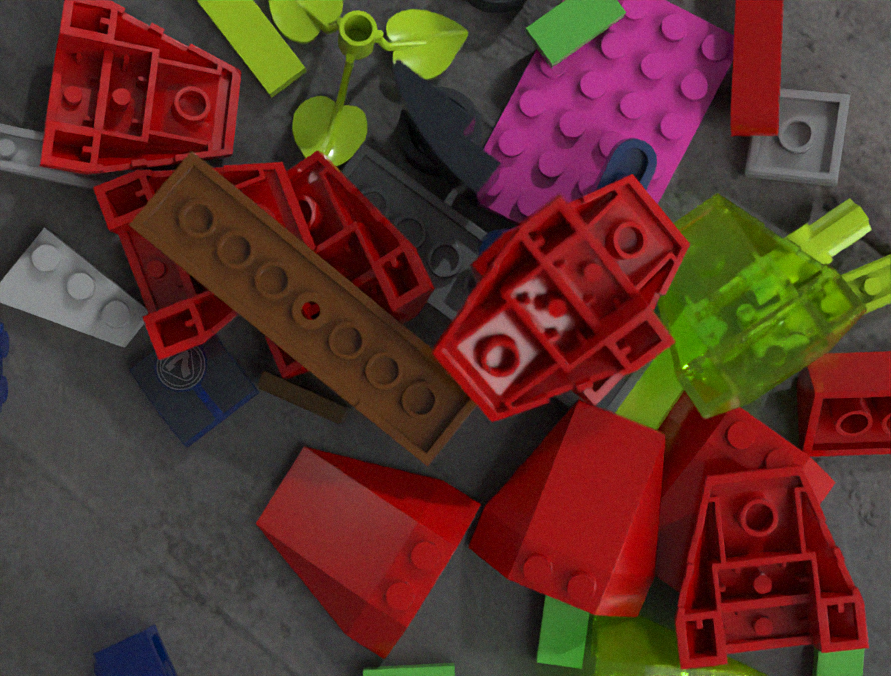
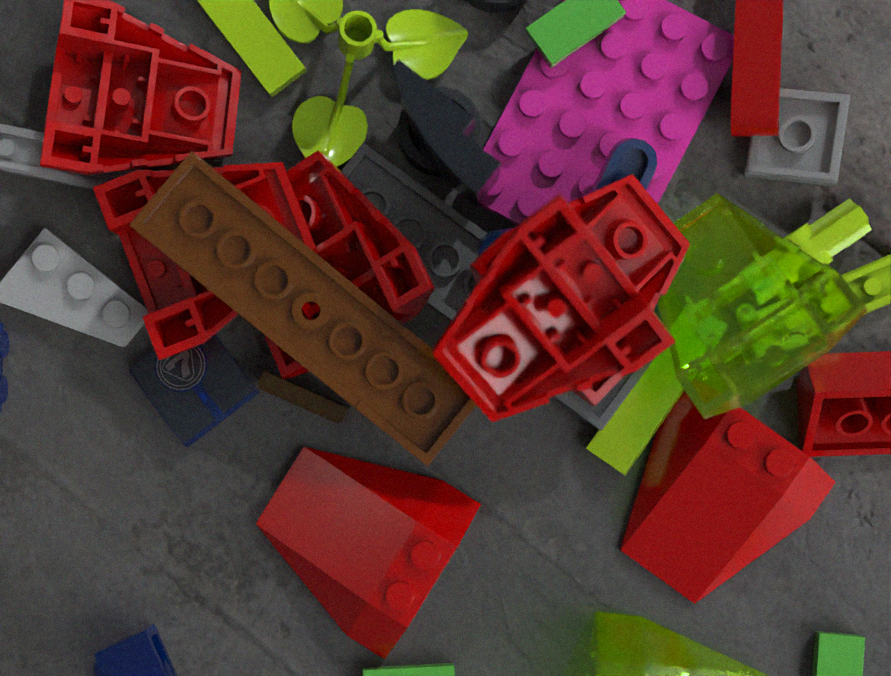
(561, 634): bright green tile -> none
(581, 514): red wedge -> none
(764, 572): red wedge -> none

